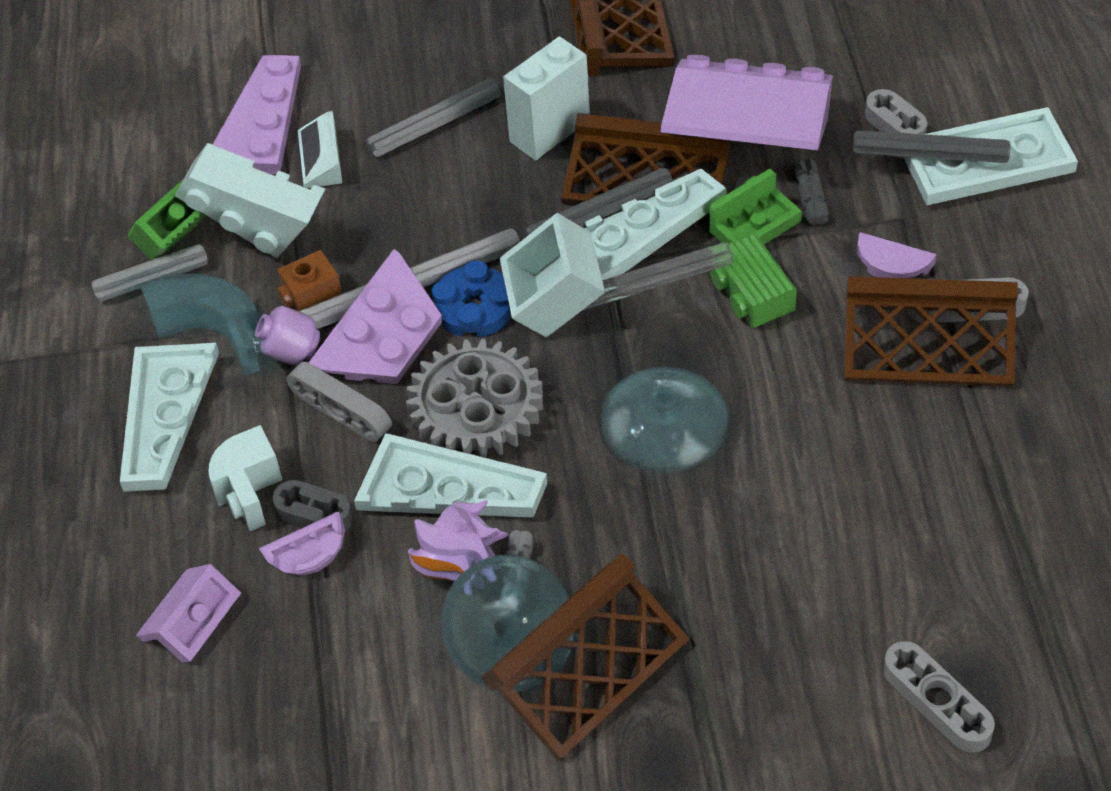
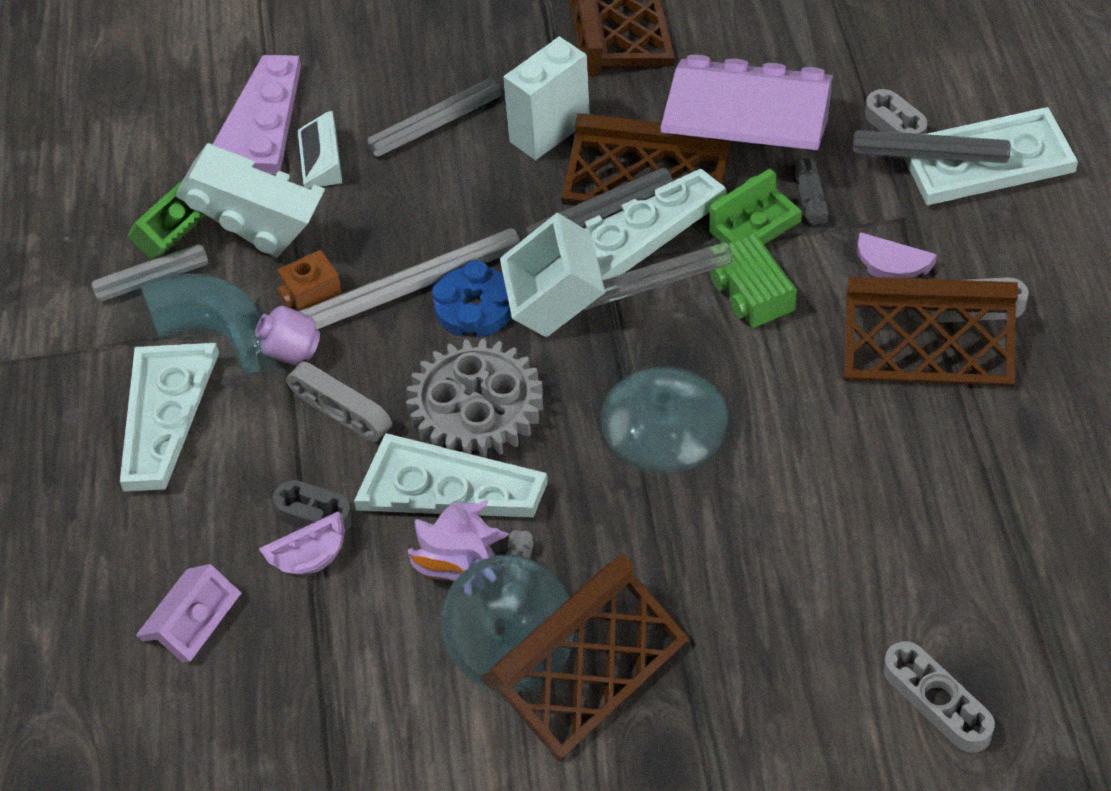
(241, 468): light aqua brick -> none
(381, 328): lavender wing -> none

